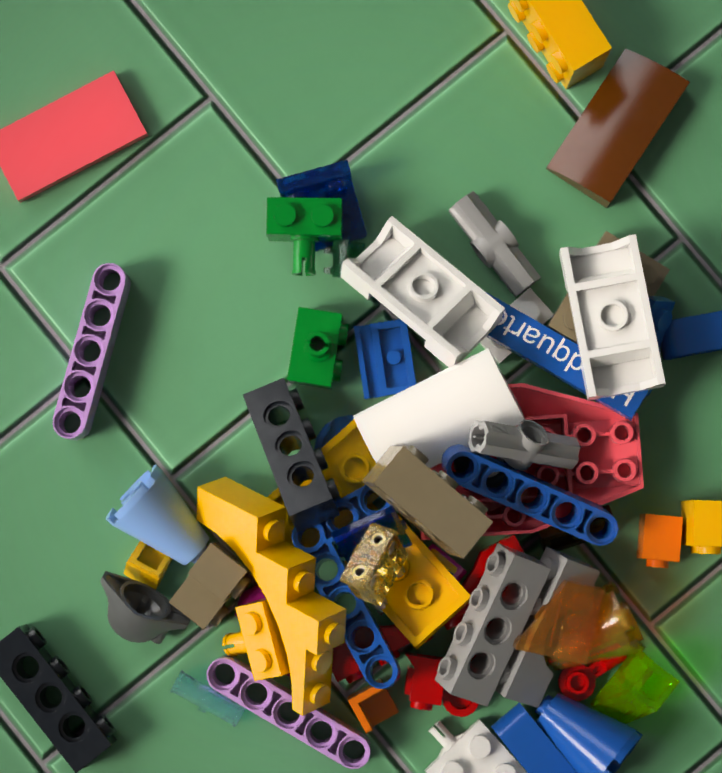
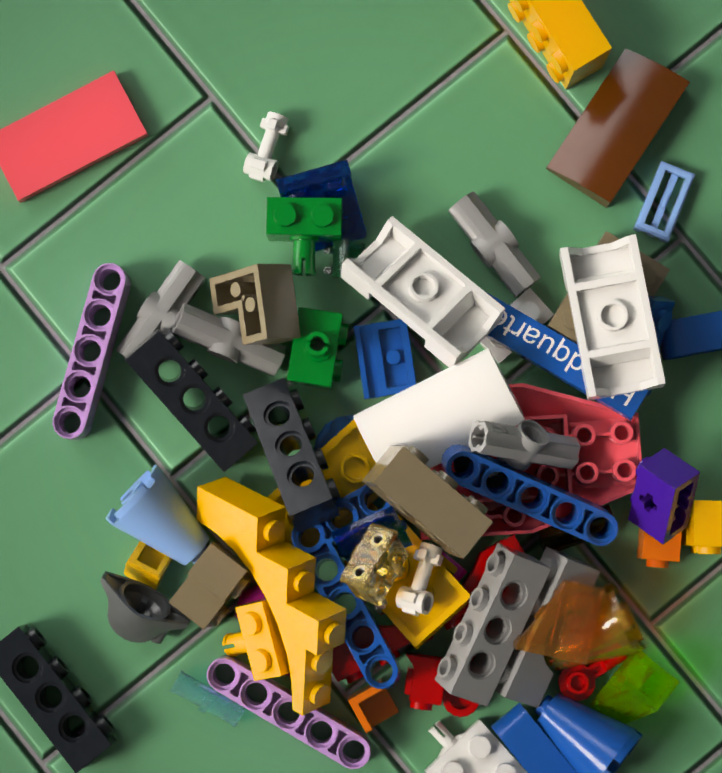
(163, 305): none -> light grey piece
(222, 448): none -> black brick
(224, 339): none -> light grey piece
(260, 165): none -> white bar
(263, 300): none -> dark tan brick
(416, 599): none -> white bar
(652, 229): none -> light blue tile
(663, 495): none -> dark purple brick

